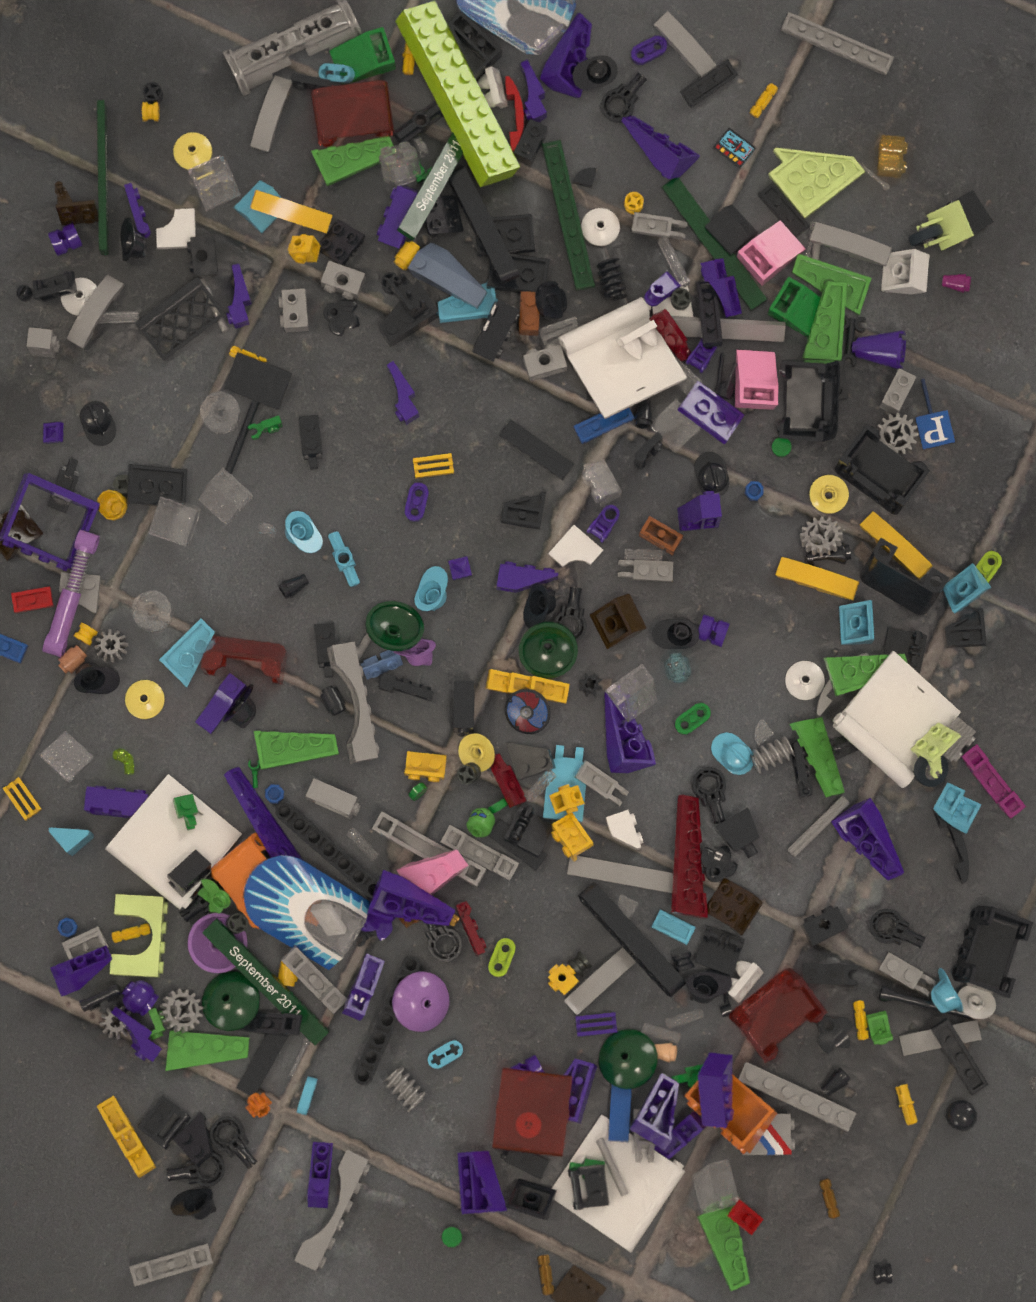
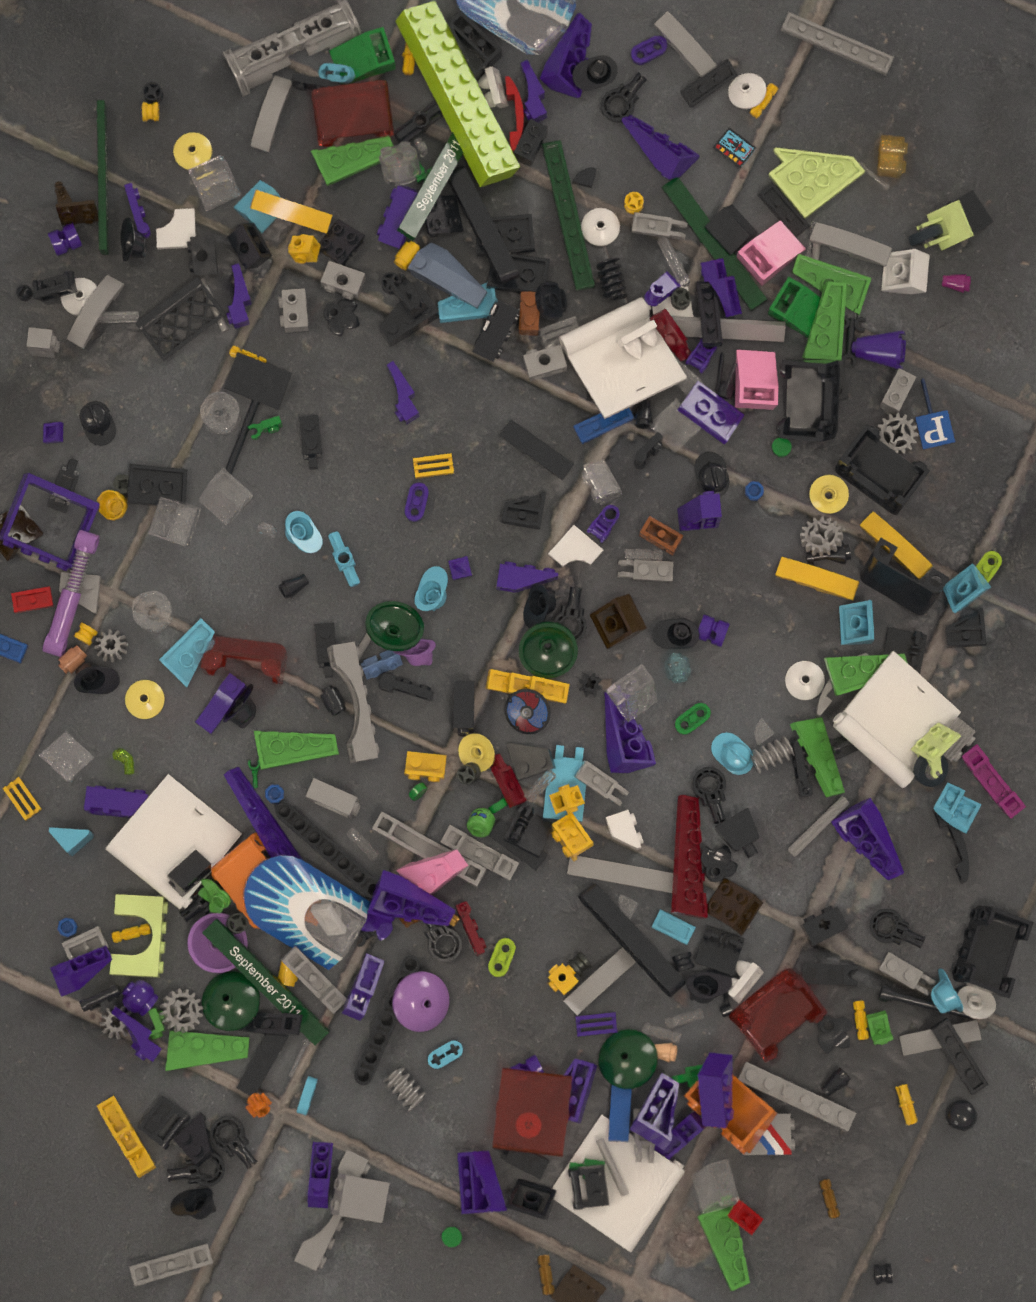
(186, 808): green plate -> none
(249, 246): none -> black brick
(359, 1198): none -> light grey panel
(747, 98): none -> white dish

